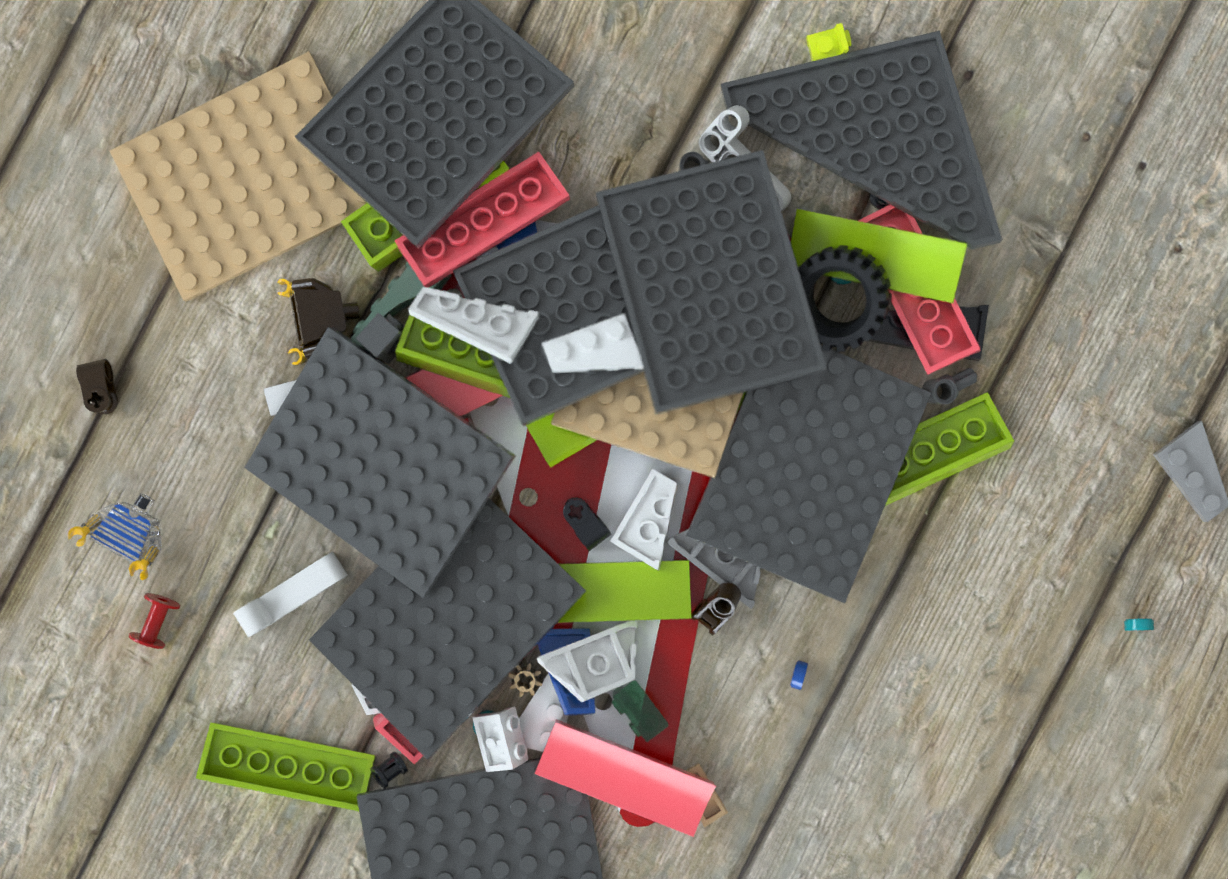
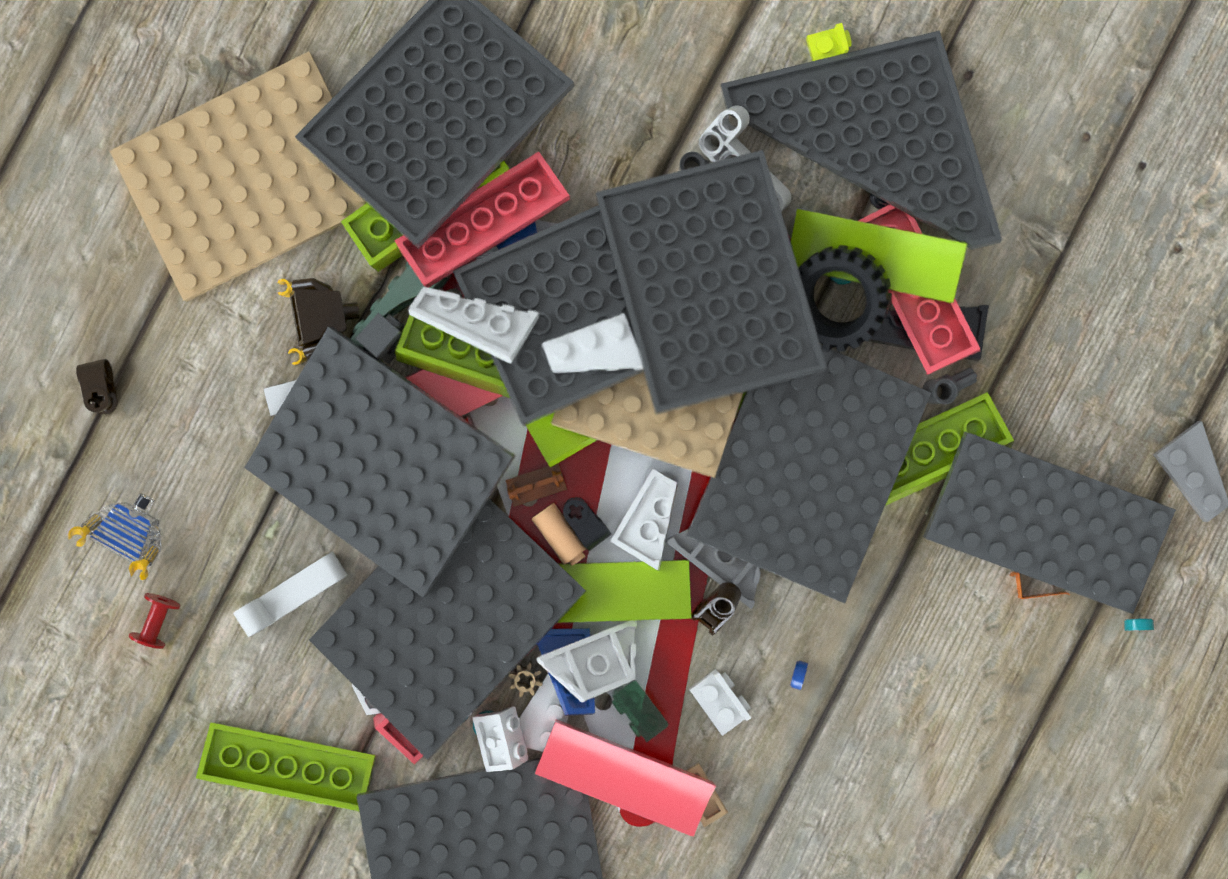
(389, 770): black bush -> none
(535, 485): none -> dark orange hinge
(559, 535): none -> light nougat brick
(720, 702): none -> white bracket
(1031, 596): none -> orange piece
(1048, 523): none -> dark grey plate

